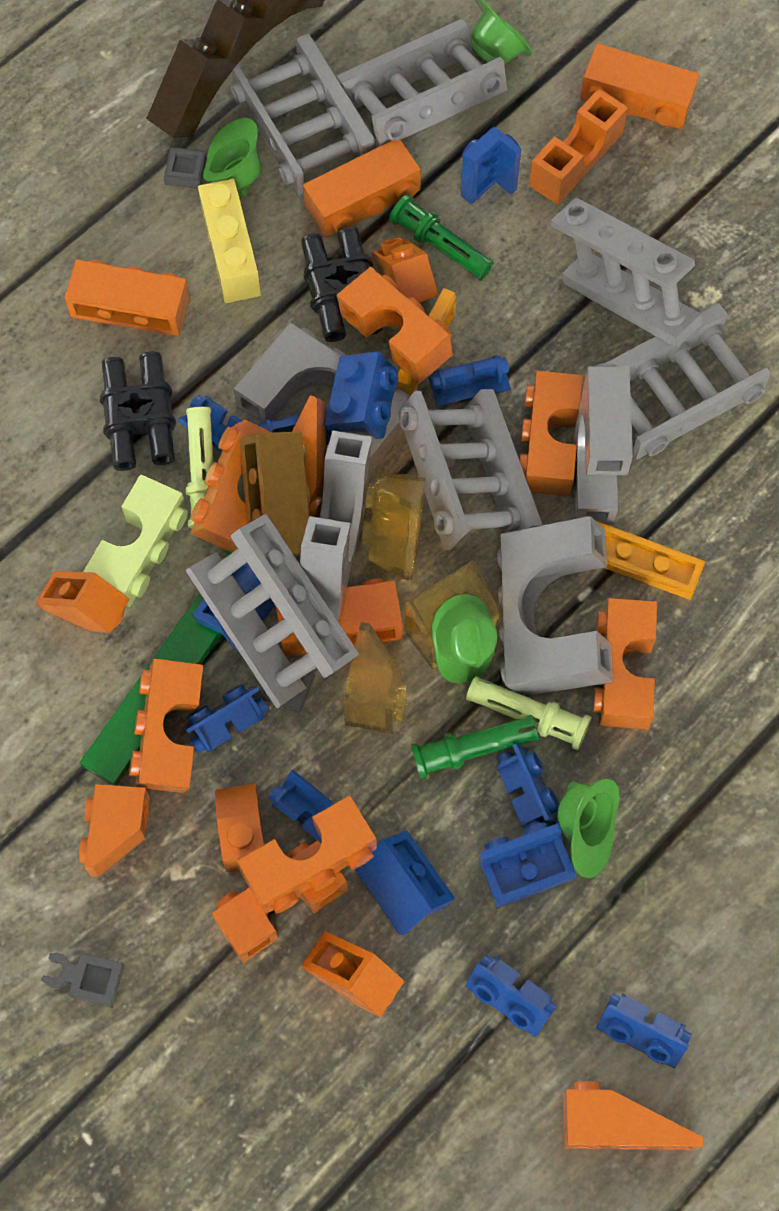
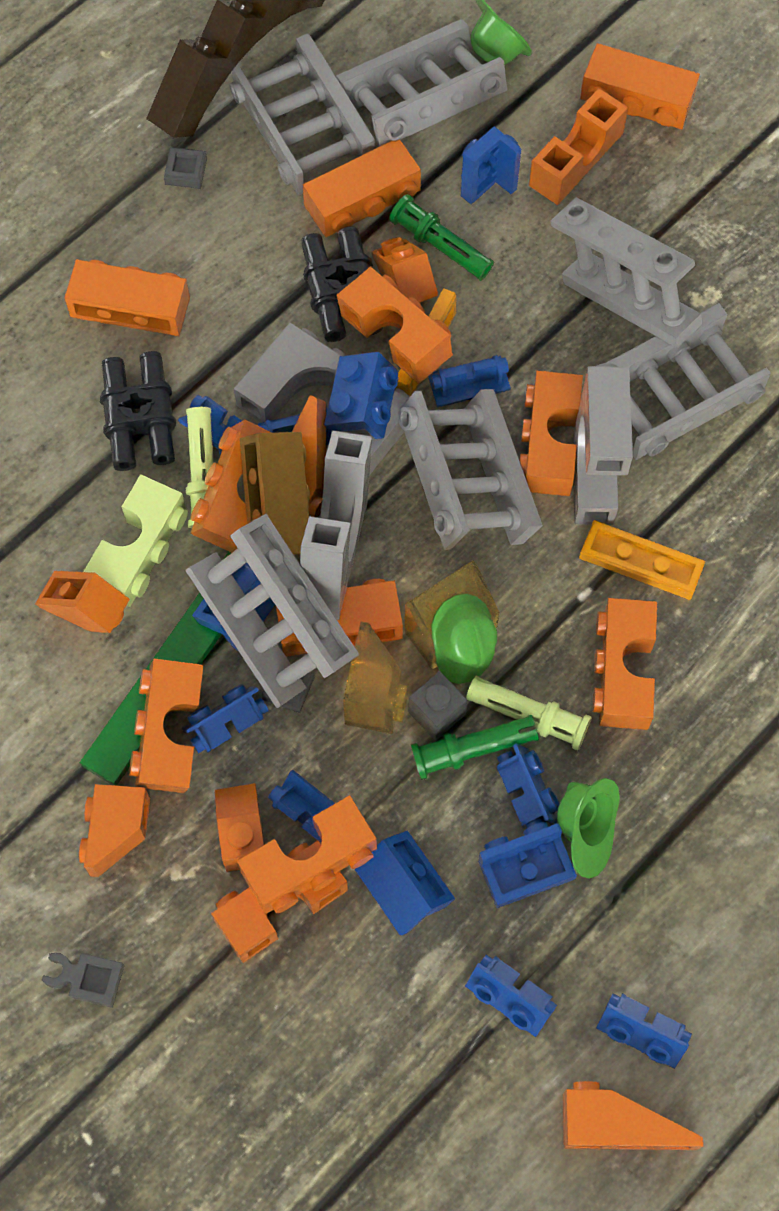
(229, 240): light yellow arch -> none
(234, 155): bright green piece -> none
(353, 973): orange slope -> none
(395, 522): clear yellow slope -> none
(437, 705): none -> dark grey brick
(528, 565): light grey arch -> none

